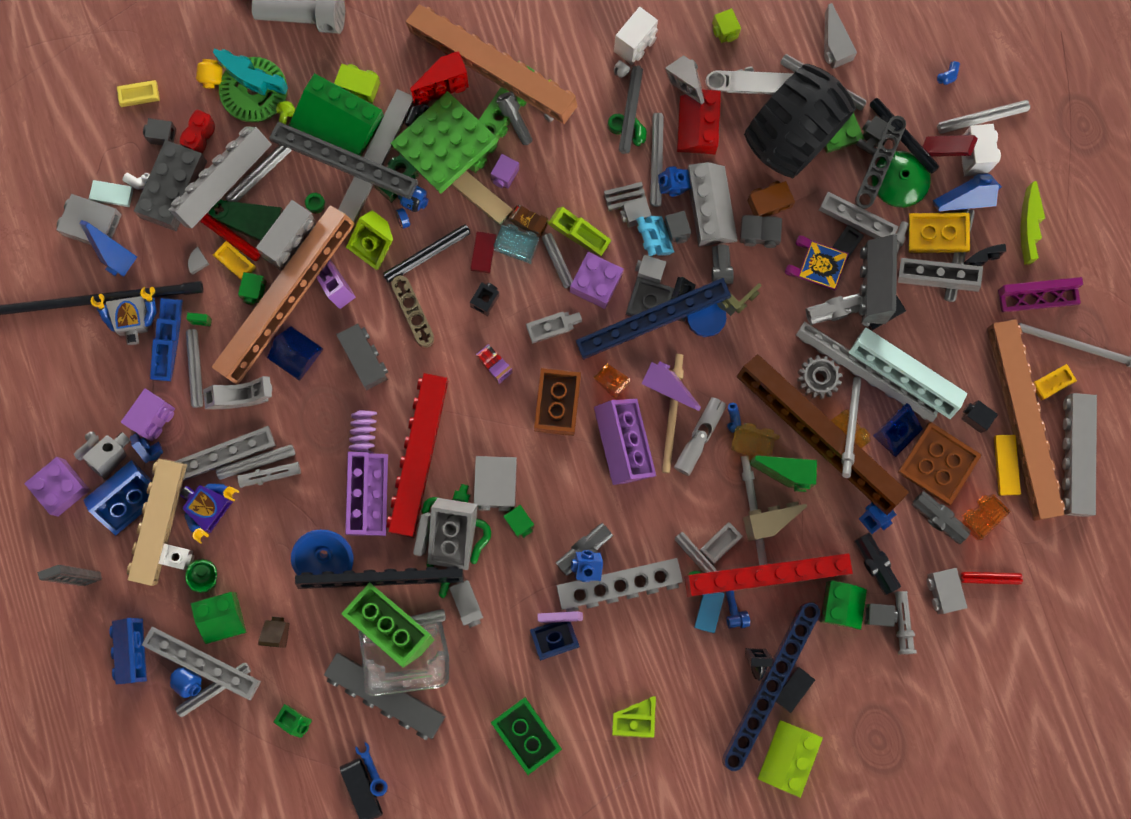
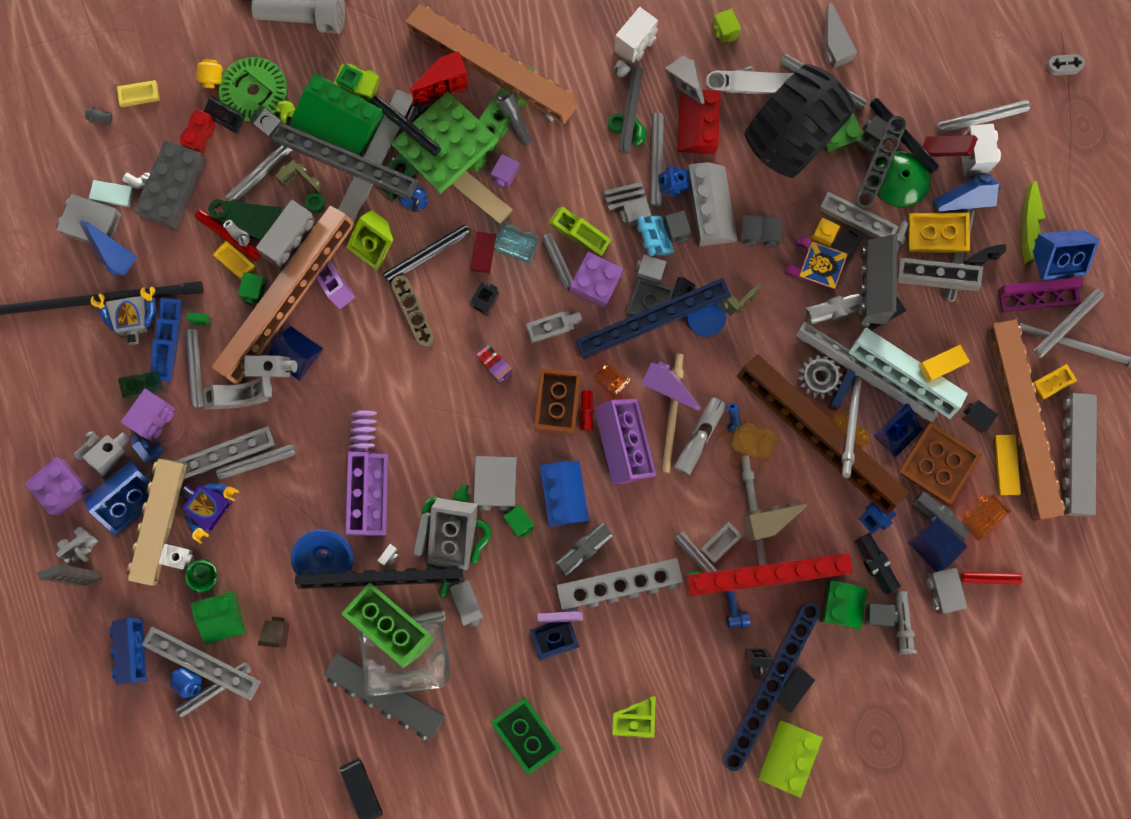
(77, 548): none -> light grey hips
(98, 116): none -> dark grey pin
(135, 384): none -> clear green plate
(158, 131): dark grey brick -> none
(196, 261): light grey tile -> none
(219, 177): light grey brick -> none
(224, 114): none -> black tile
(239, 235): none -> light grey arm
(244, 72): teal slope -> none
(245, 480): light grey pin -> none
(264, 120): none -> brick
(269, 366): none -> light grey torso
(290, 171): none -> olive bracket
(292, 721): green bracket -> none
(349, 77): none -> green tile
(363, 356): dark grey brick -> none
(372, 772): blue brick -> none
(388, 556): none -> white plate
(402, 218): blue tile -> none
(406, 125): none -> black axle
(418, 455): red brick -> none
(528, 220): reddish brown leg -> none
(564, 493): none -> blue slope
(586, 410): none -> red axle
(587, 566): blue brick -> none
(709, 612): dark azure tile -> none
(721, 264): dark grey piece -> none
(771, 199): dark orange brick -> none
(790, 472): green slope -> none
(825, 232): none -> yellow brick
(842, 390): none -> dark blue tile
(937, 545): none -> clear blue slope
(943, 363): none -> yellow tile
(949, 76): blue arm -> none
(1064, 253): none -> blue slope
(1065, 61): none -> light grey beam
(1068, 323): none -> light grey axle

